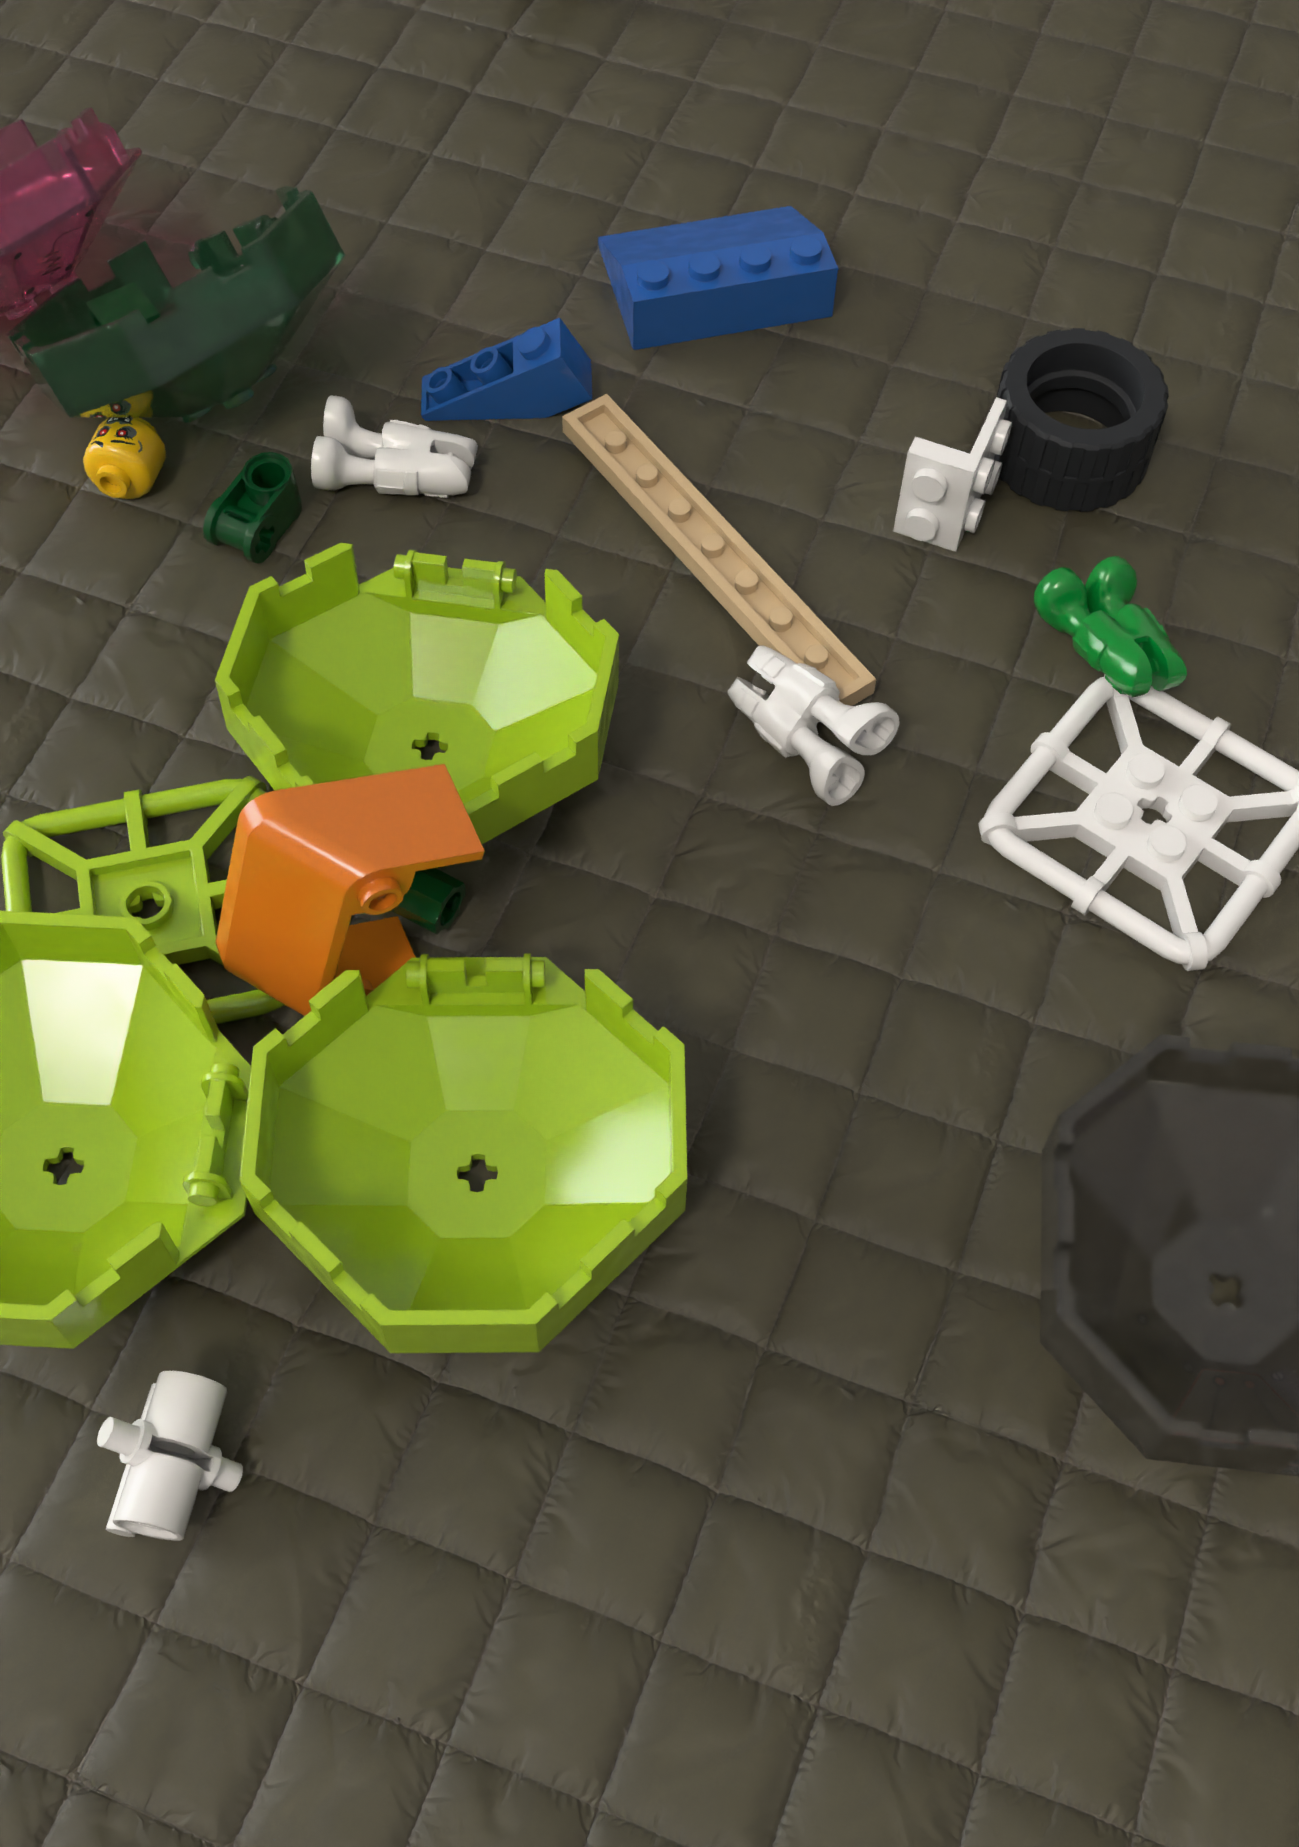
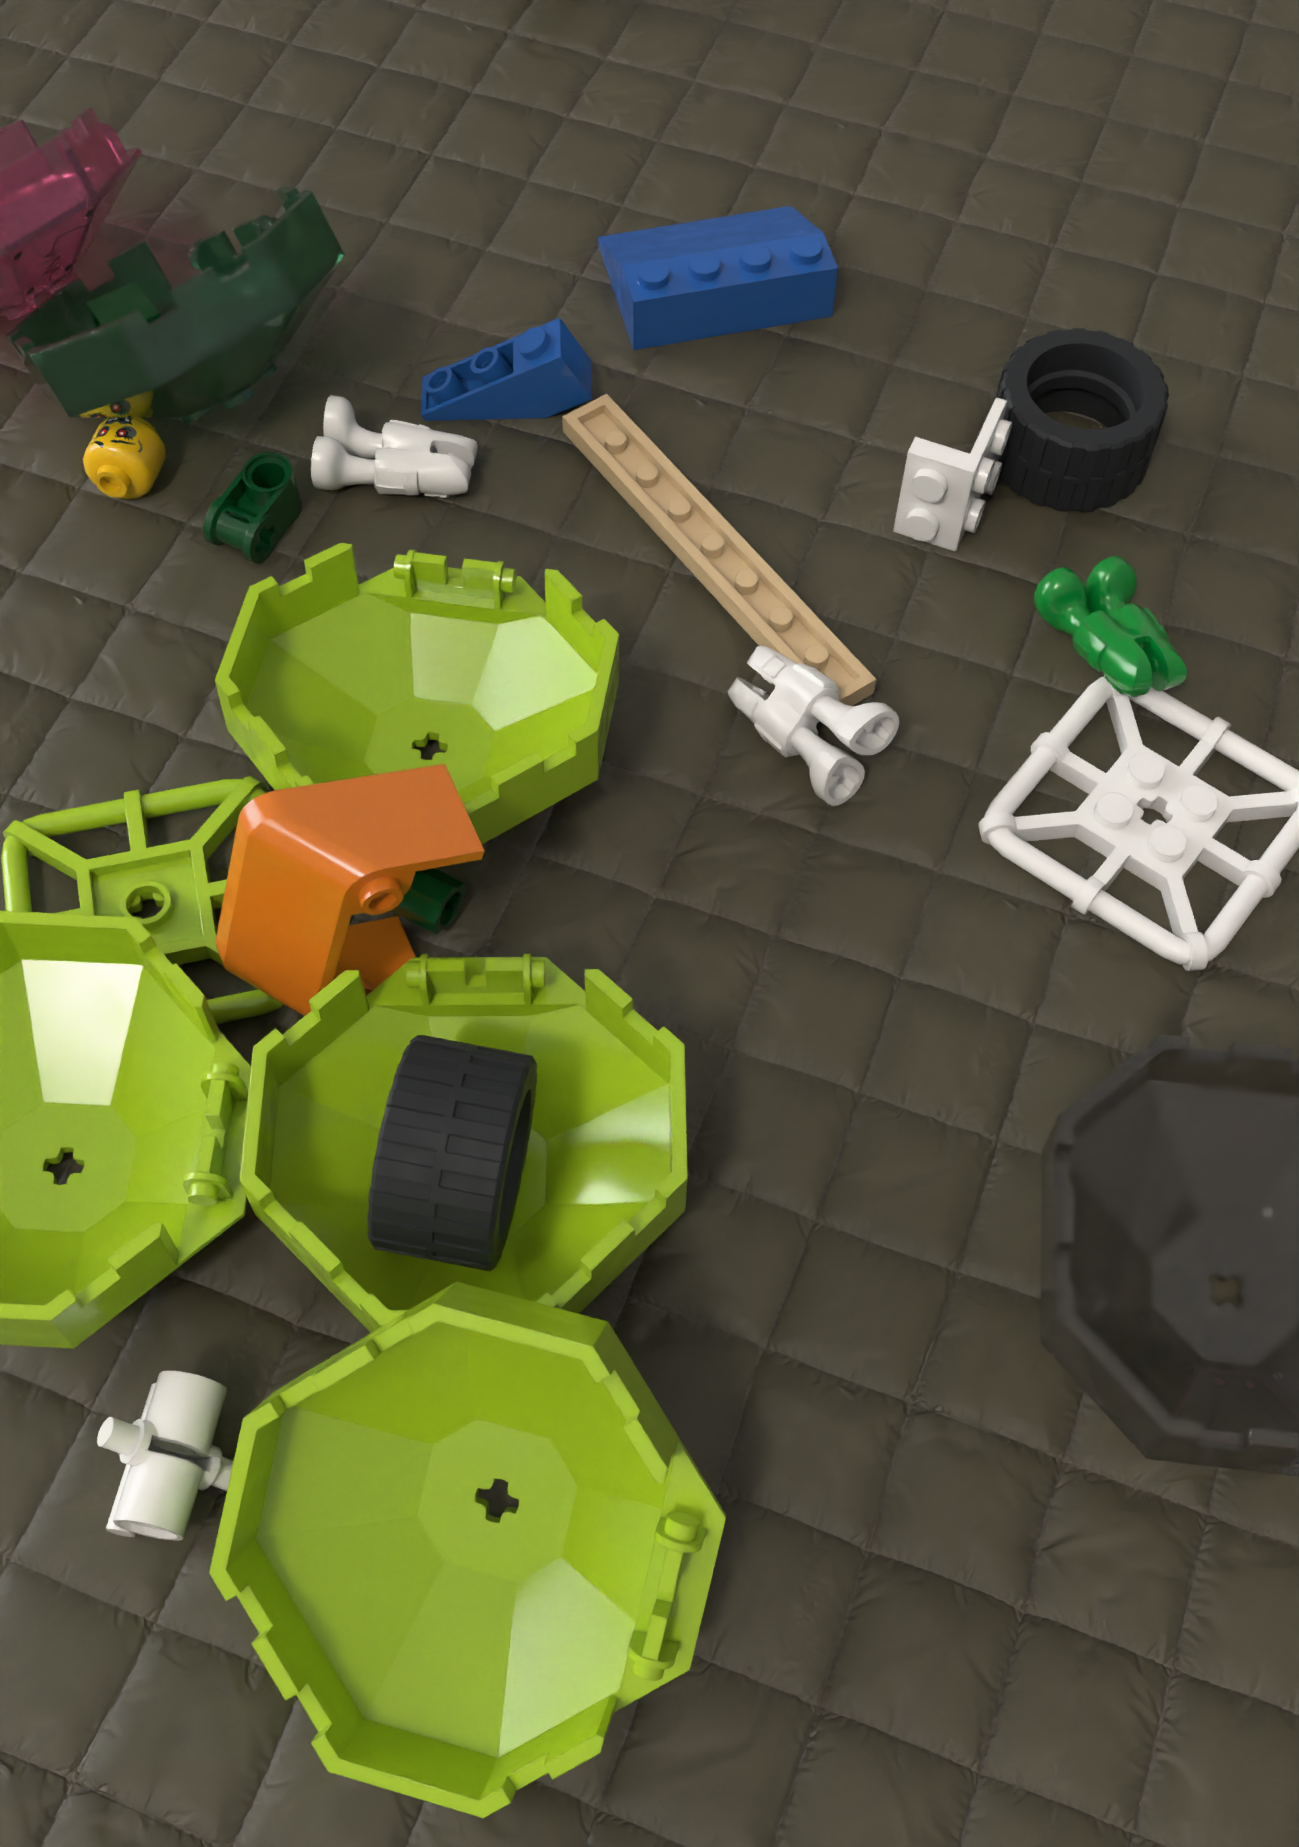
(410, 1620): none -> lime windscreen
(452, 1152): none -> black tyre

